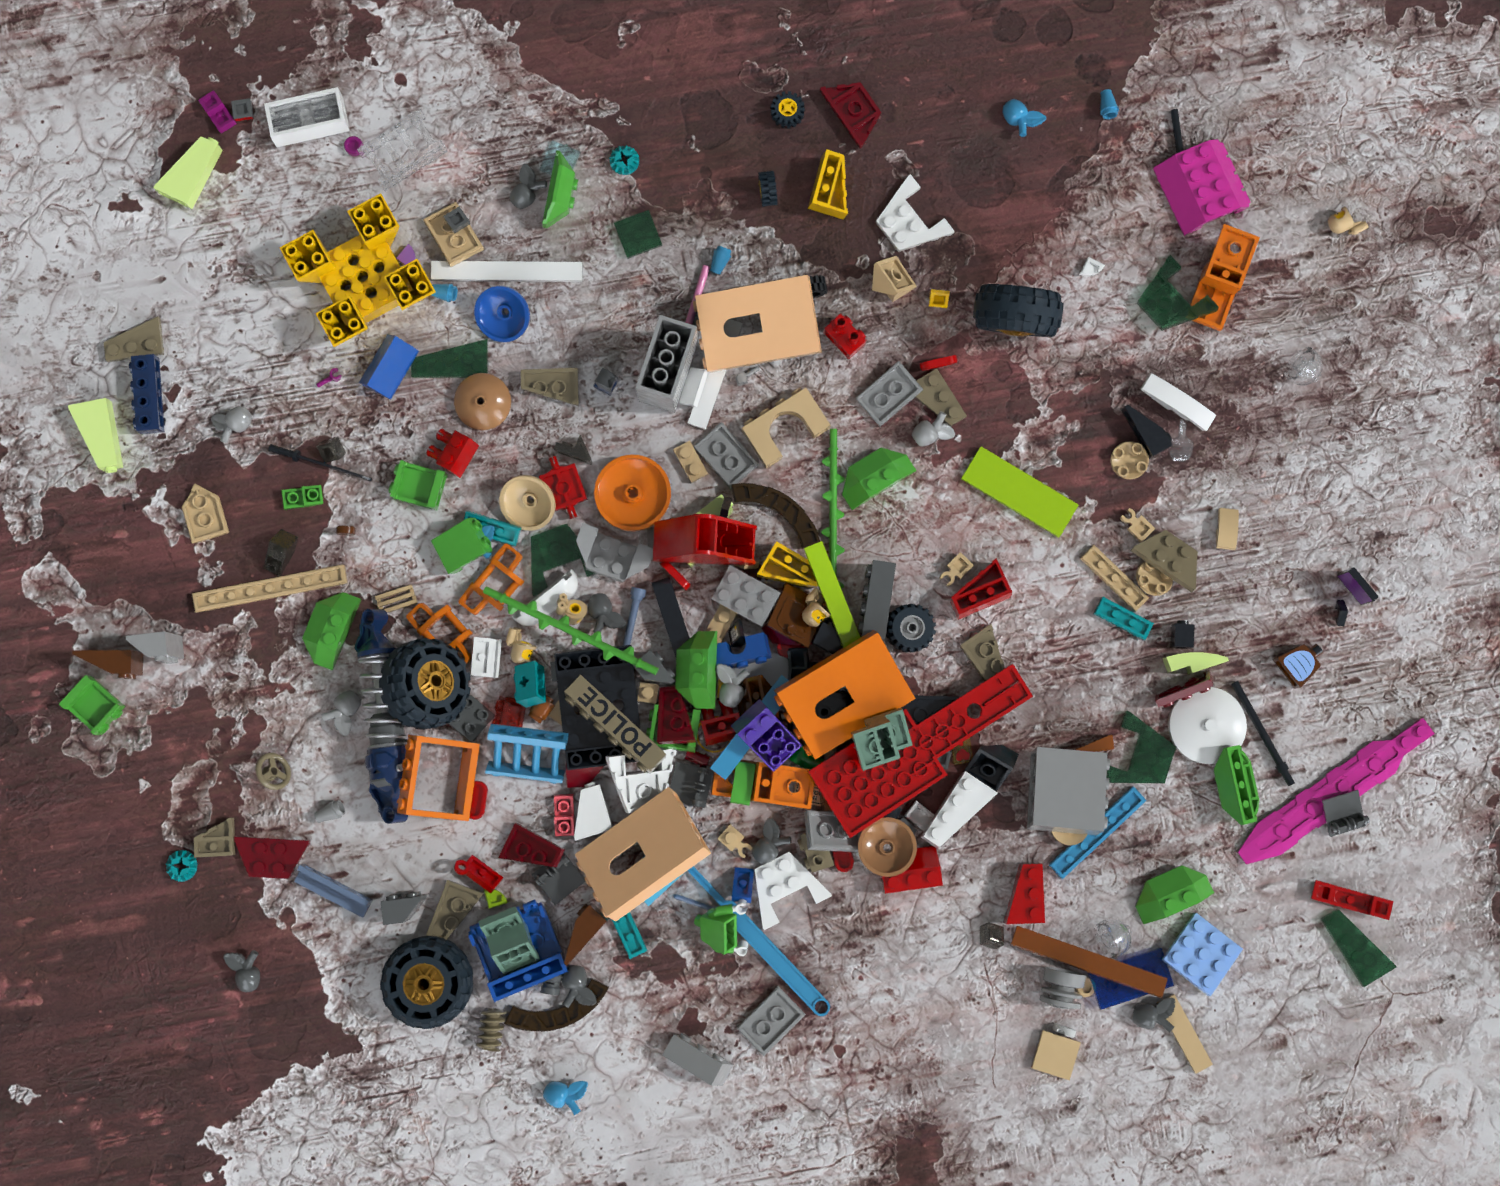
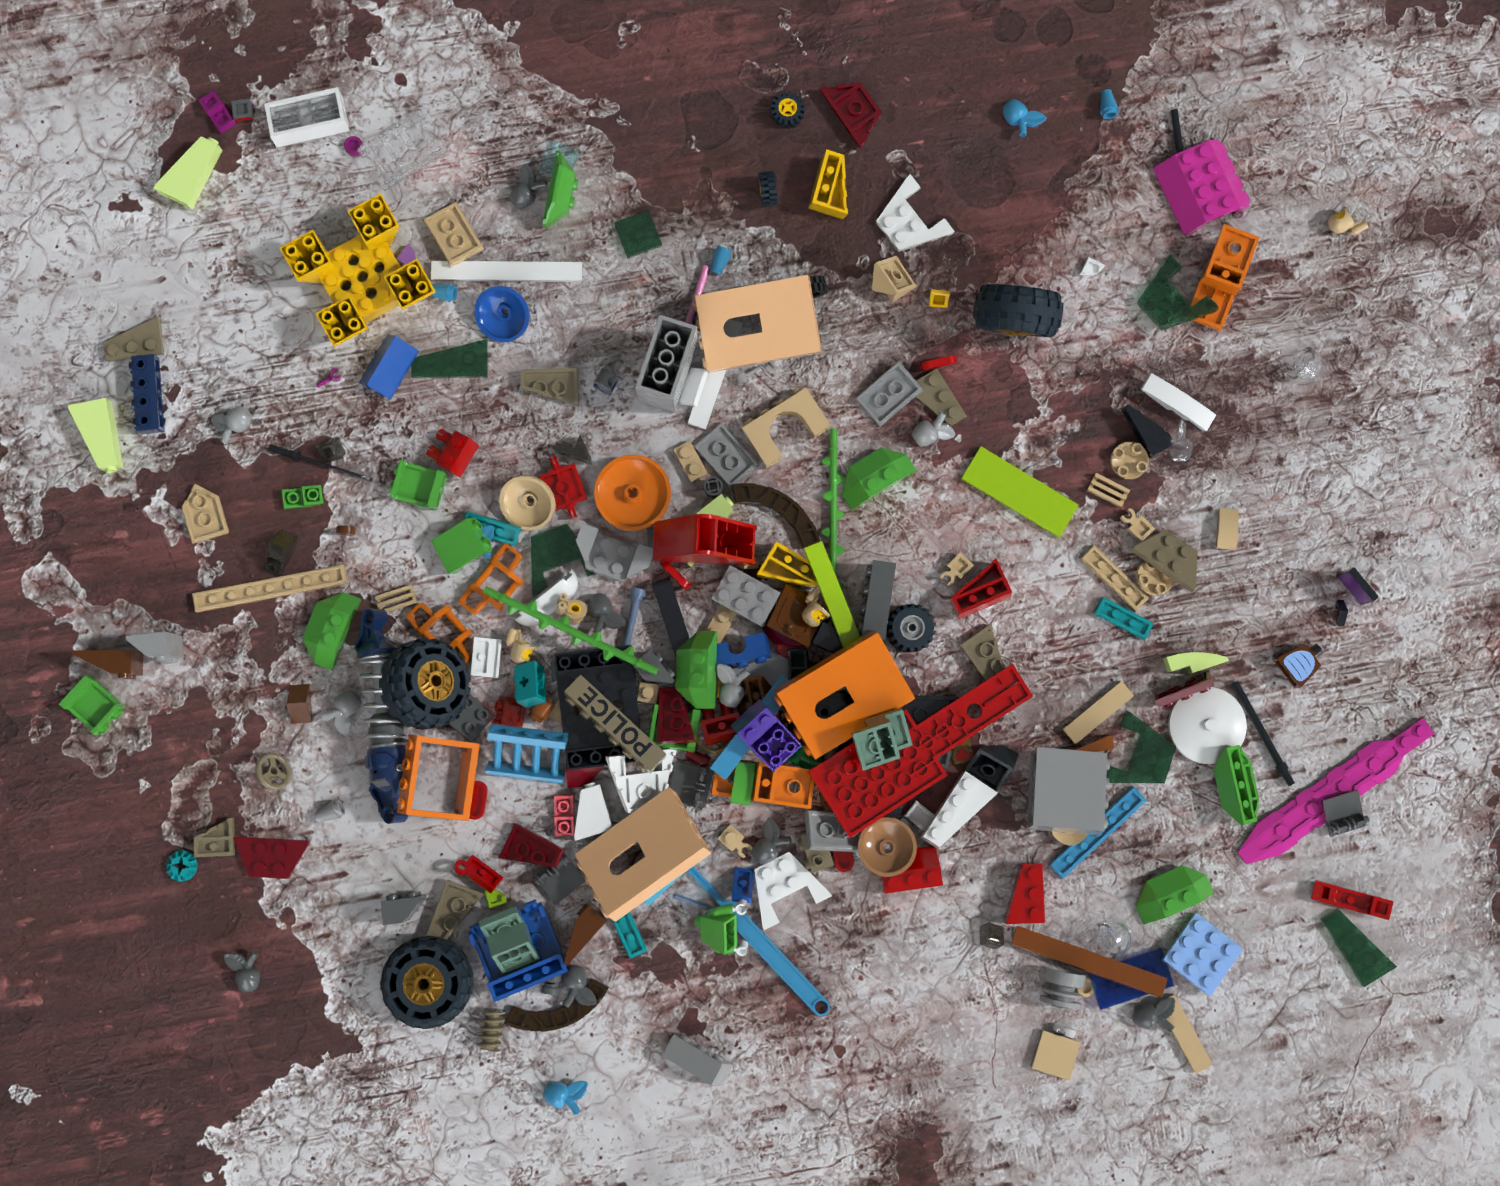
(300, 703): none -> reddish brown slope
(333, 890): sand blue fence -> none
(456, 219): dark grey plate -> none
(495, 406): medium nougat dish -> none
(620, 167): teal gear -> none
(713, 487): none -> dark grey wheel
(725, 507): black tile -> none
(736, 634): black slope -> none
(771, 1020): light grey tile -> none
(845, 336): red brick -> none
(1097, 712): none -> tan tile
(1109, 482): none -> tan tile
(1182, 635): black brick -> none

